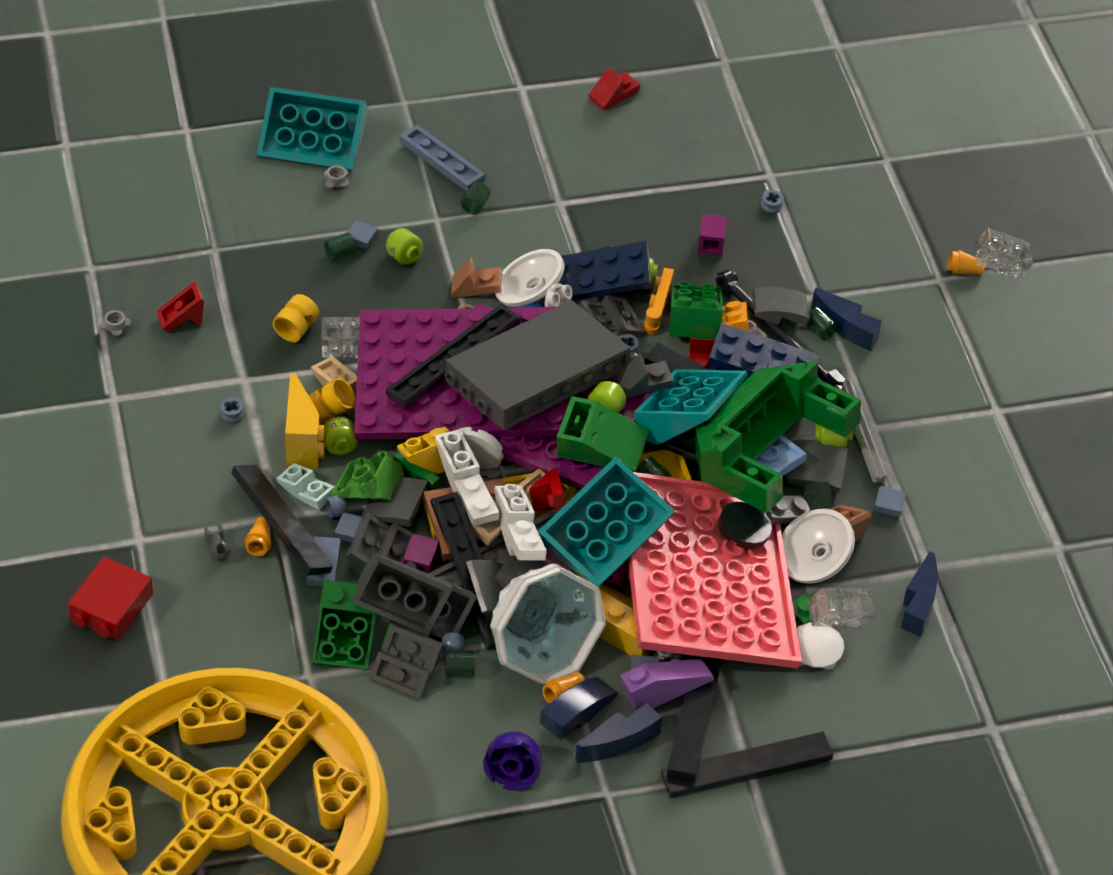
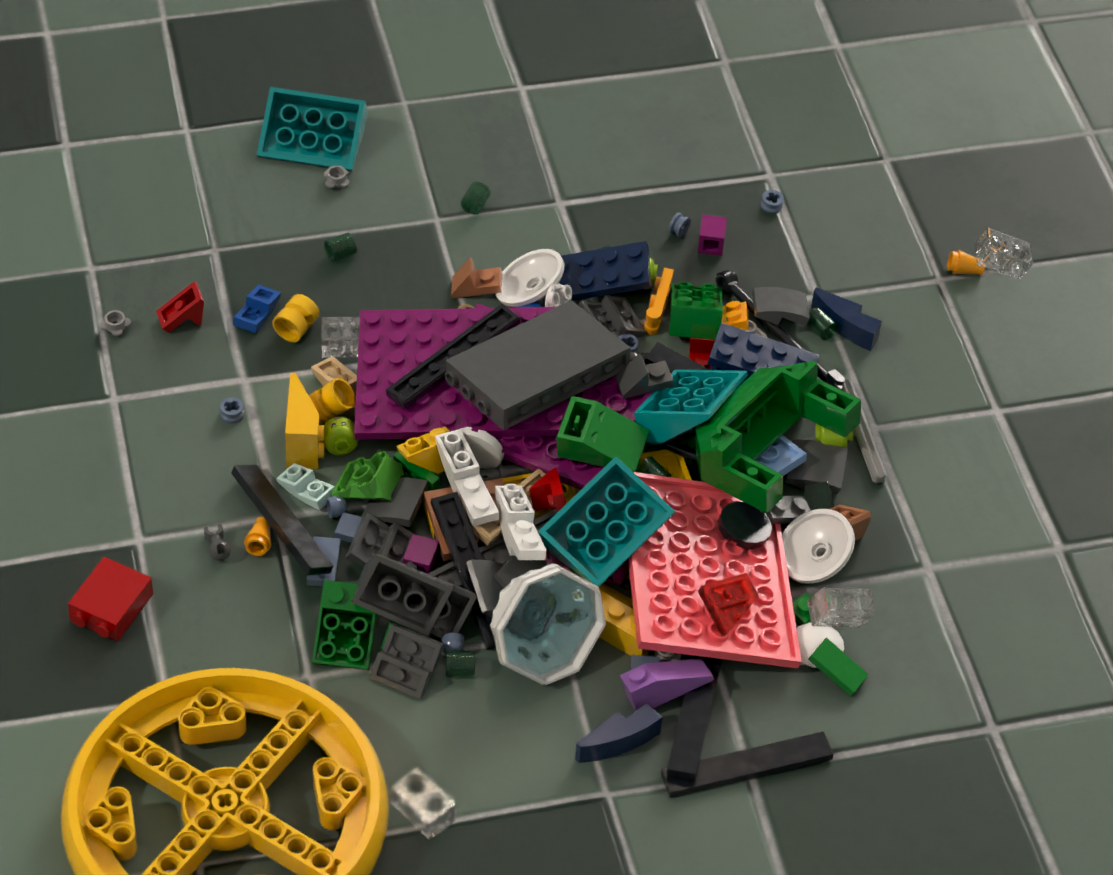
(258, 307): none -> blue slope
(363, 234): sand blue tile -> none
(404, 246): lime head -> none
(419, 806): none -> clear brick
(441, 157): sand blue plate -> none
(513, 760): dark purple cylinder -> none
(559, 685): light orange cone -> none
(576, 706): dark blue slope -> none
(610, 395): lime head -> none
(613, 89): red slope -> none
(679, 225): none -> sand blue bush
(728, 600): none -> clear red wing
(838, 666): none -> green tile
(889, 501): sand blue tile -> none
(920, 596): dark blue slope -> none

